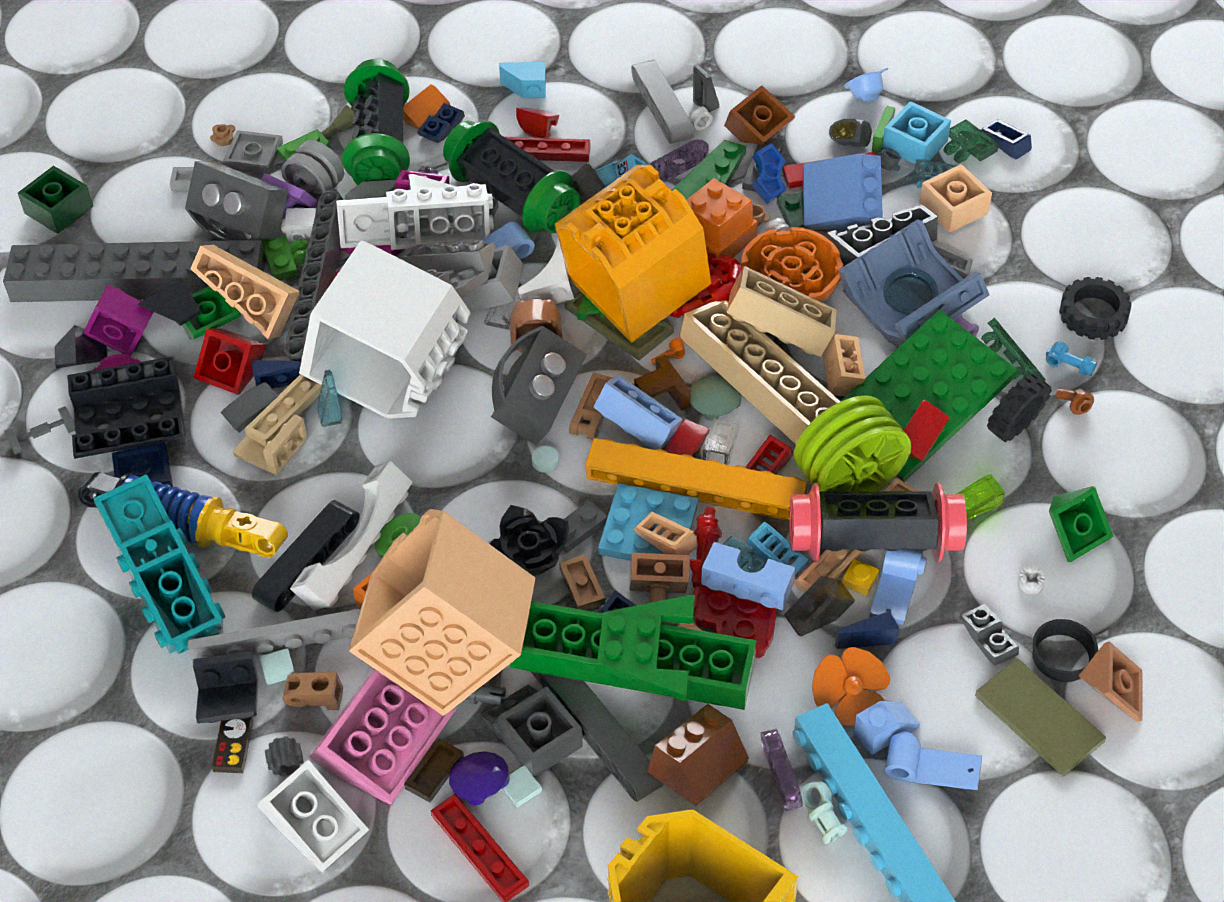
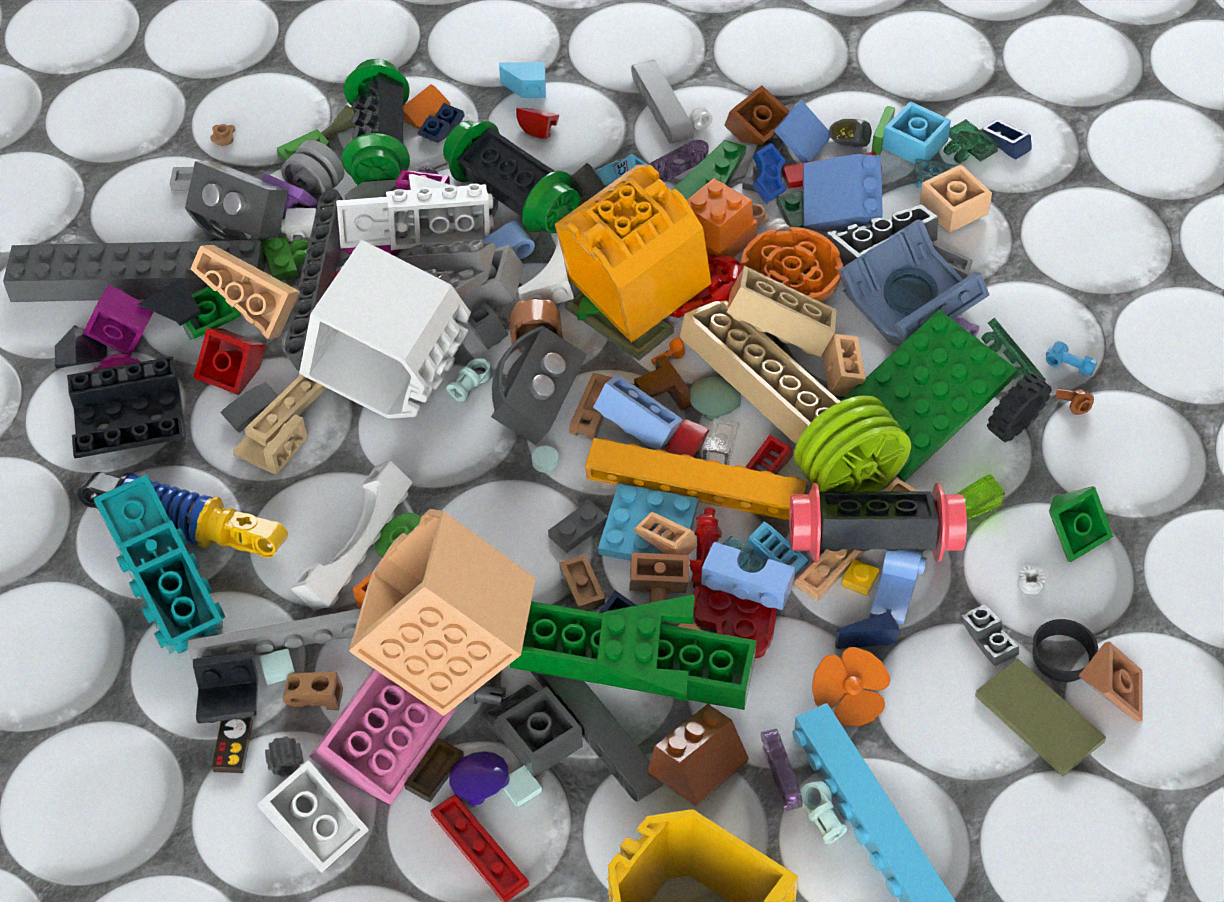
(40, 430): dark grey wheel -> none
(55, 199): dark green brick -> none
(144, 460): dark blue tile -> none
(253, 151): light grey tile -> none
(275, 372): dark blue slope -> none
(310, 547): black beam -> none
(328, 402): clear light blue slope -> none
(469, 379): none -> light aqua connector
(487, 326): none -> dark grey brick
(531, 542): black brick -> none
(554, 148): red tile -> none
(703, 89): dark grey slope -> none
(803, 132): none -> medium blue tile
(819, 605): clear smoke slope -> none
(867, 86): light blue piece -> none
(882, 721): light blue slope -> none
(889, 159): dark grey plate -> none
(915, 764): light blue door -> none
(925, 429): red slope -> none
(1091, 326): black tyre -> none

